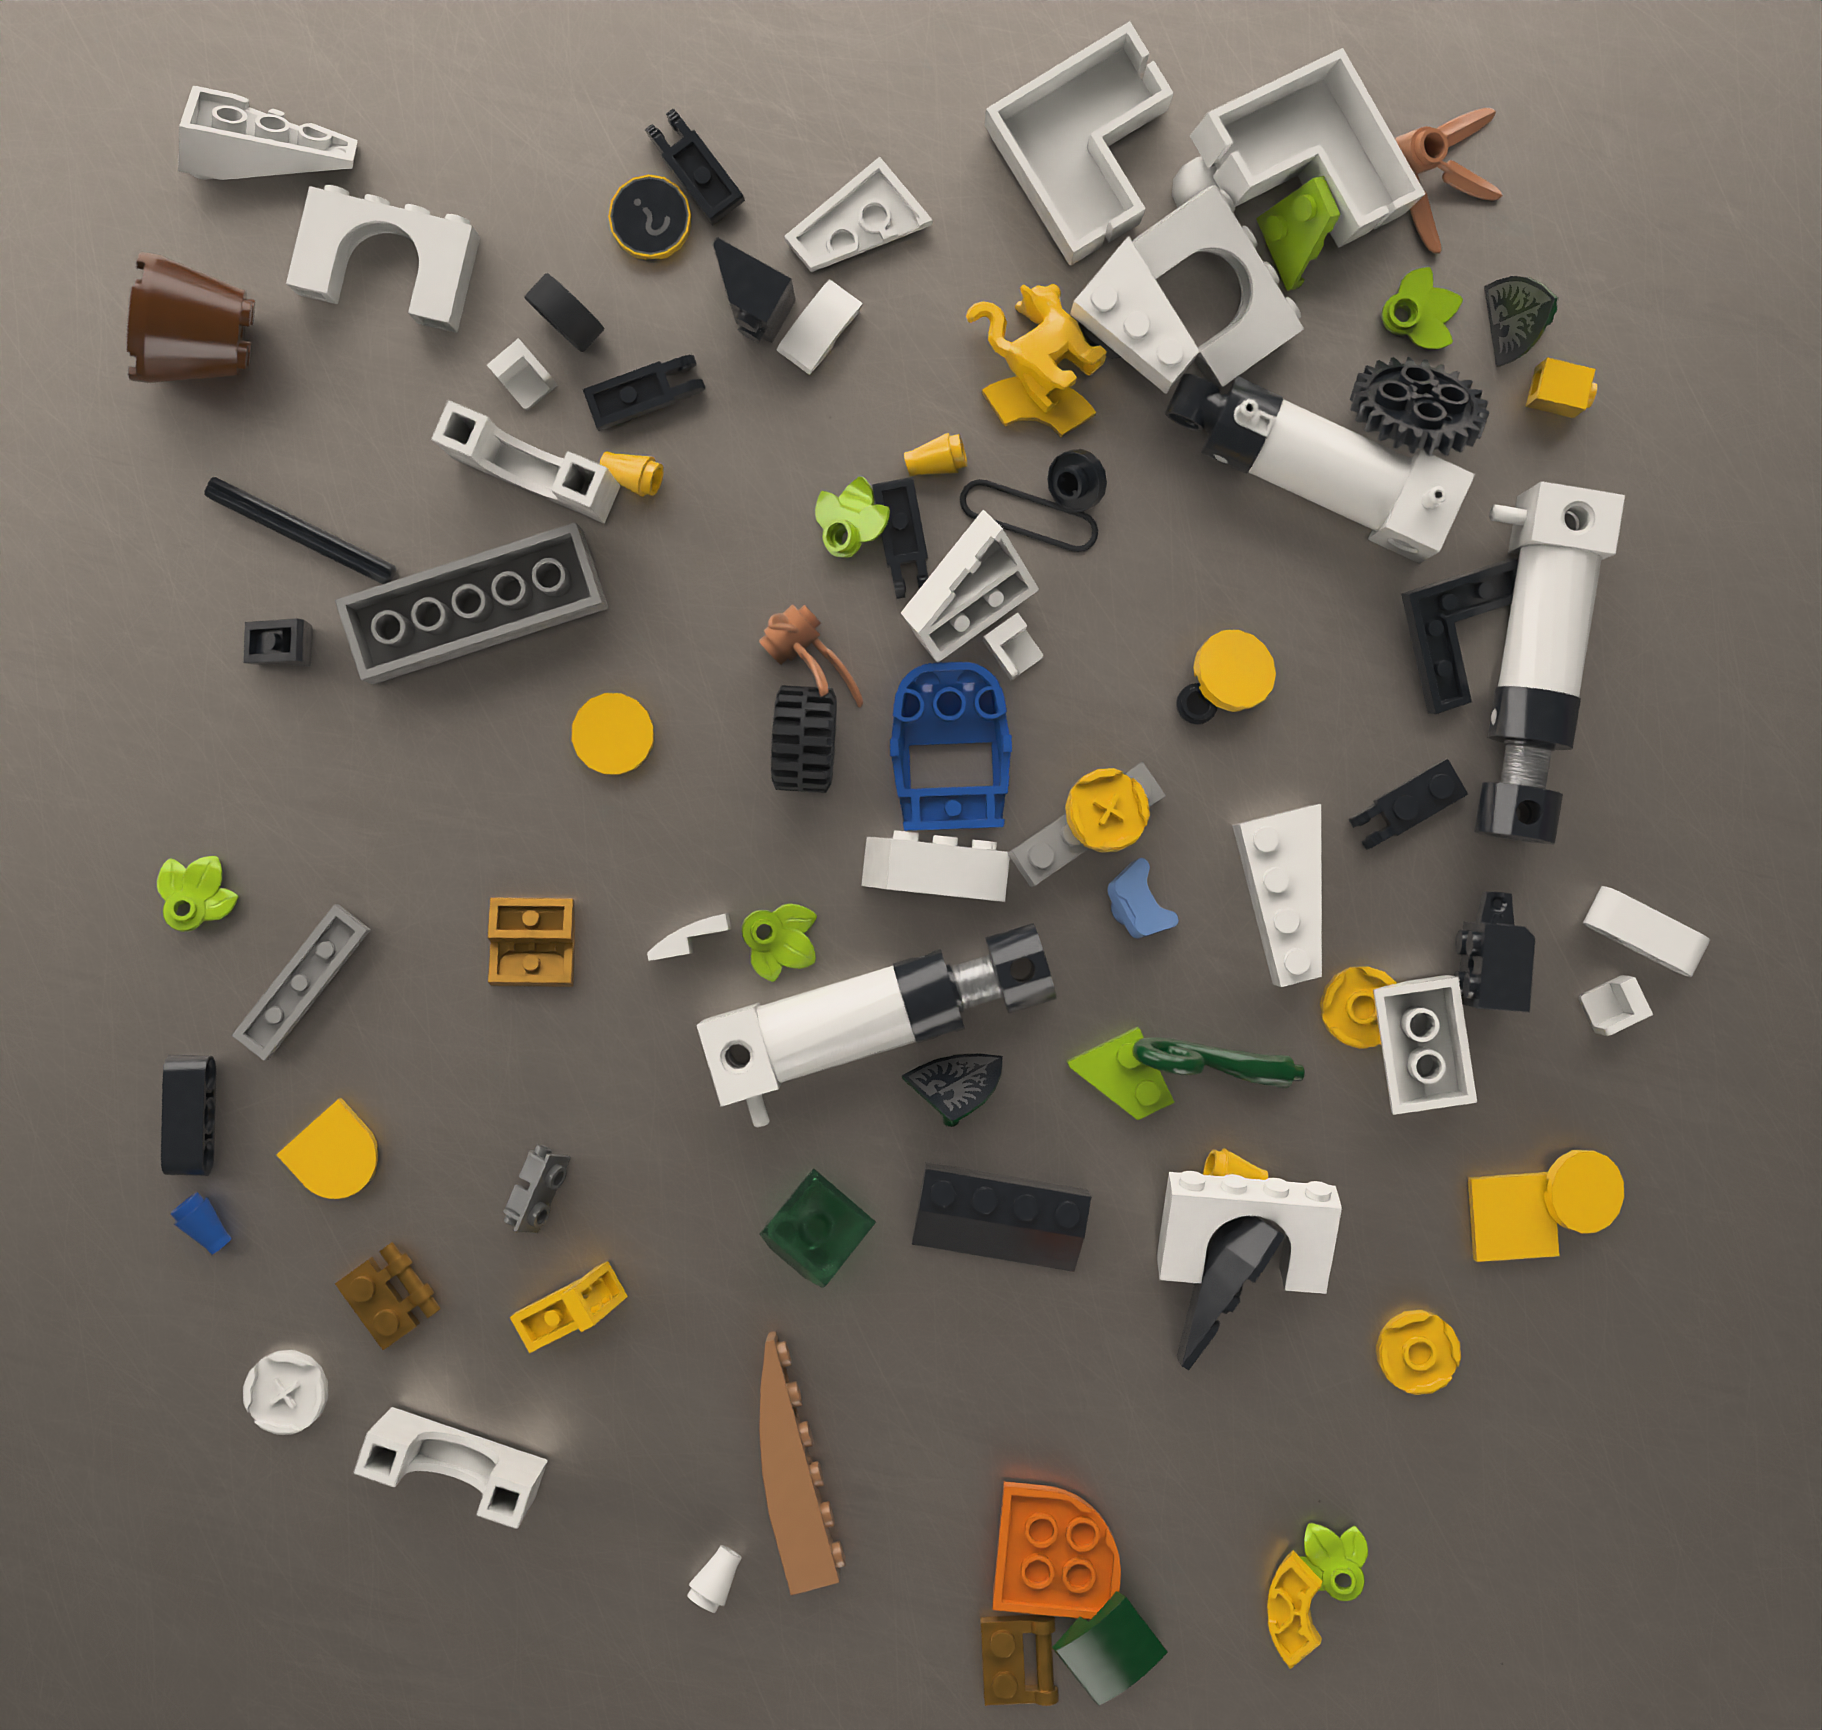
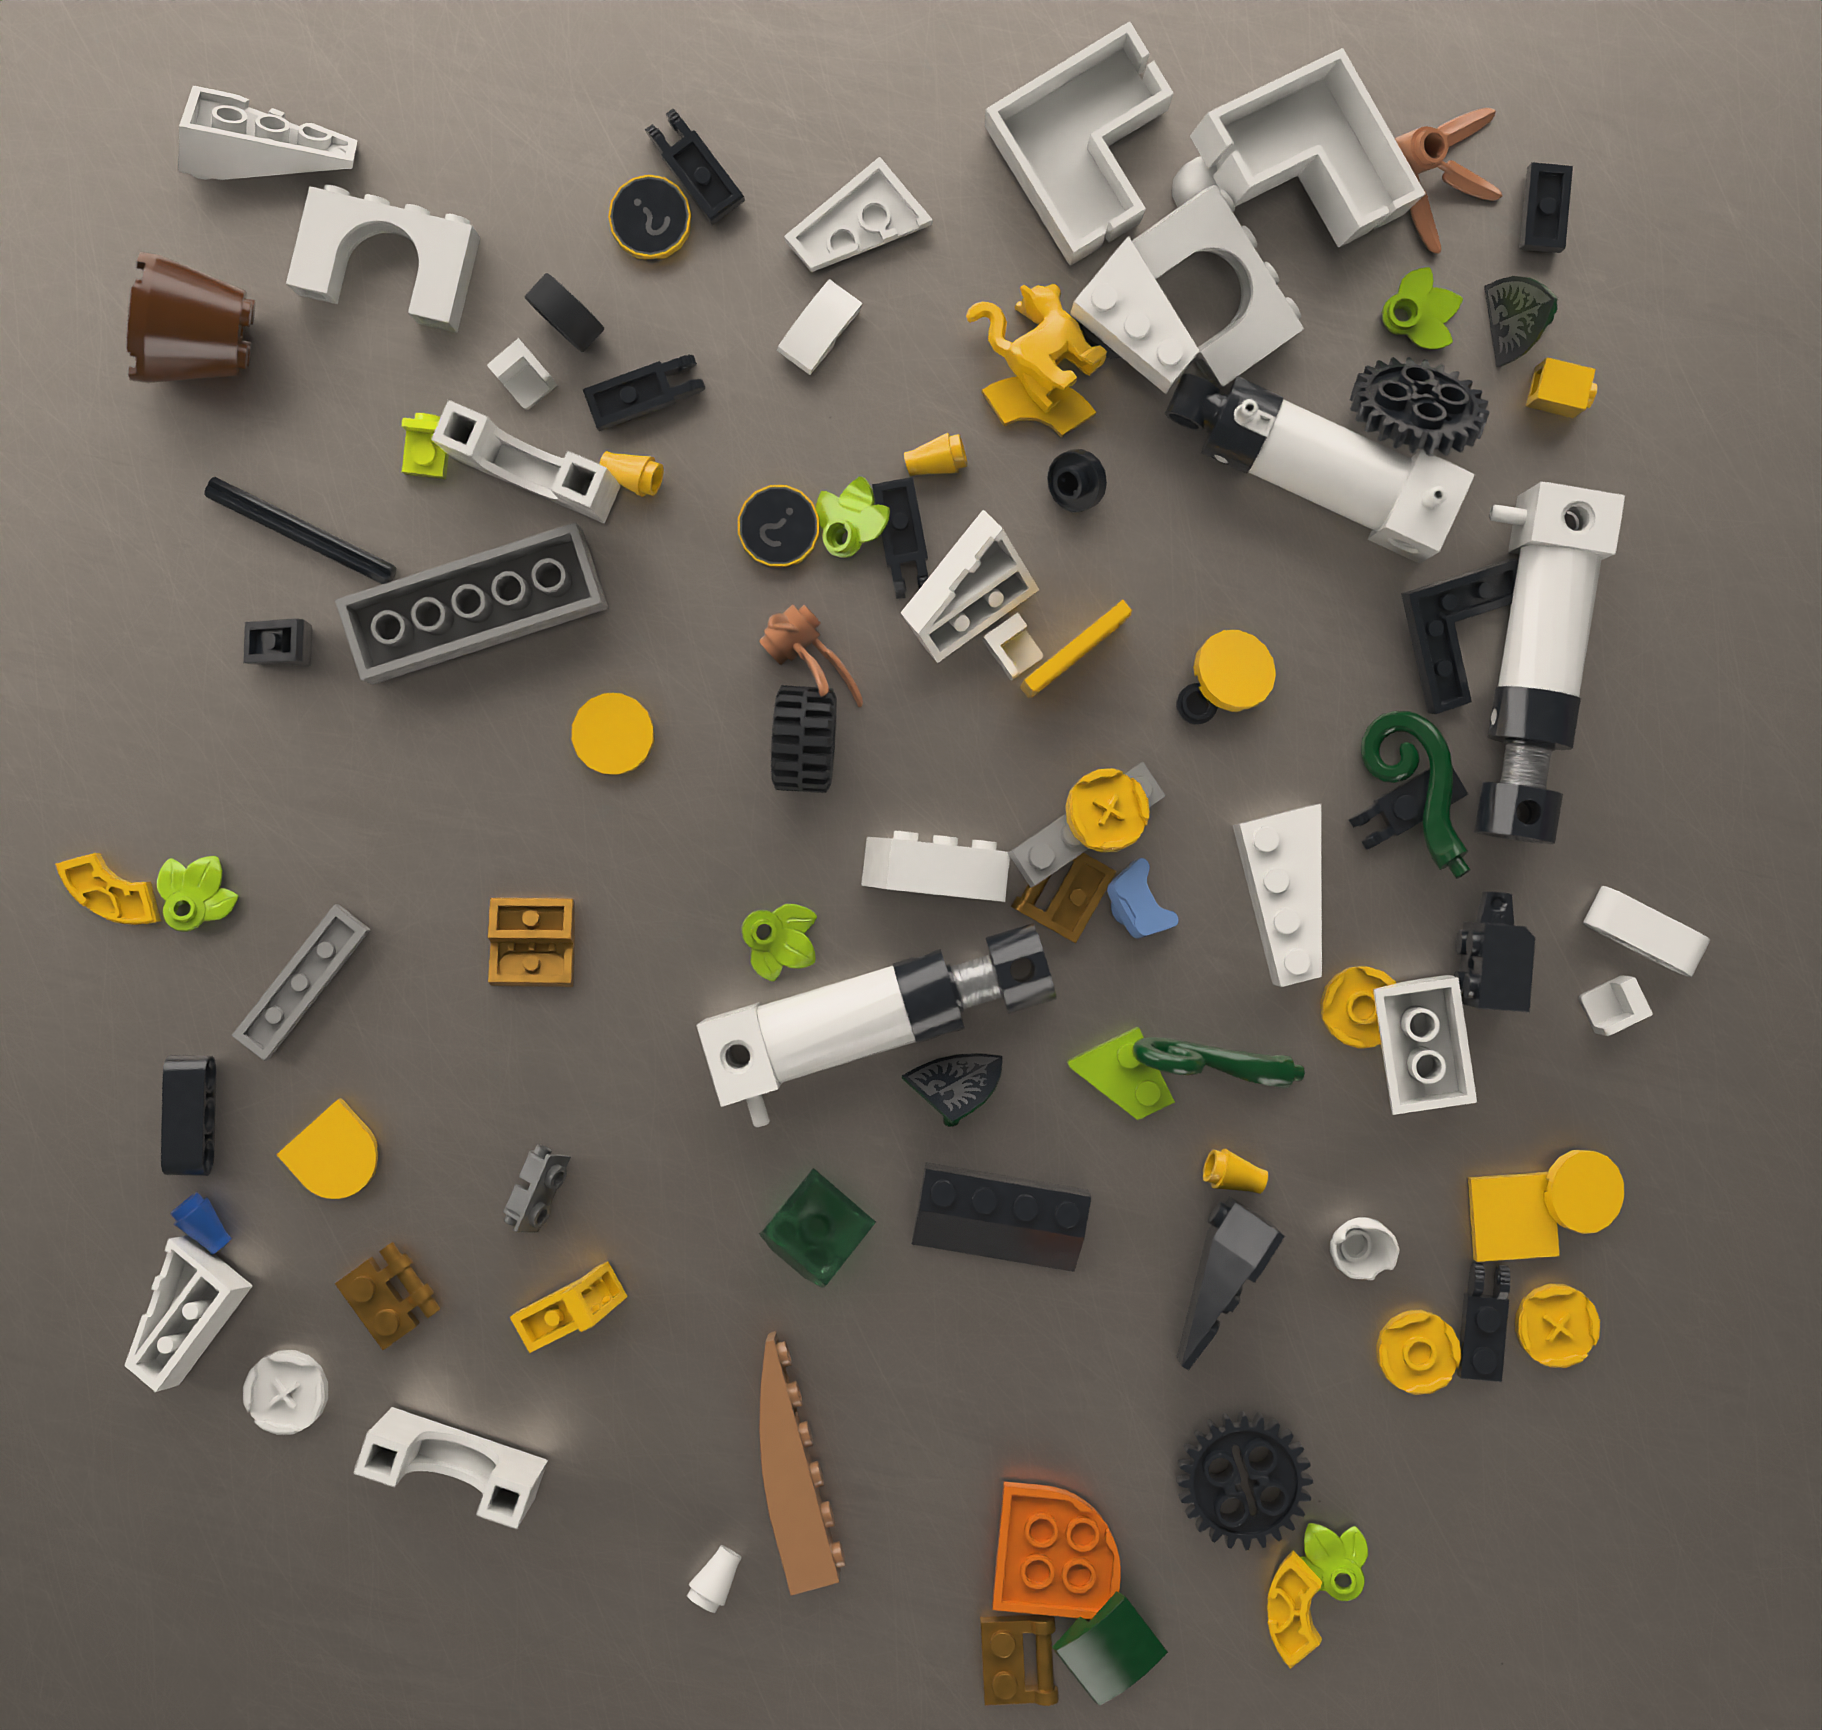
(107, 894): none -> yellow tile
(185, 1313): none -> white wedge
(421, 454): none -> neon yellow bracket
(681, 942): white slope -> none
(755, 291): black slope -> none
(778, 526): none -> black tile
(942, 707): blue slope -> none
(965, 508): black piece -> none
(1073, 900): none -> pearl gold plate
(1076, 649): none -> yellow tile
(1202, 1203): white arch -> none
(1279, 1469): none -> black gear
(1298, 228): lime wing -> none
(1363, 1248): none -> white hair
(1438, 831): none -> dark green plant
(1484, 1325): none -> black hinge
(1546, 207): none -> black plate
(1557, 1325): none -> yellow tile

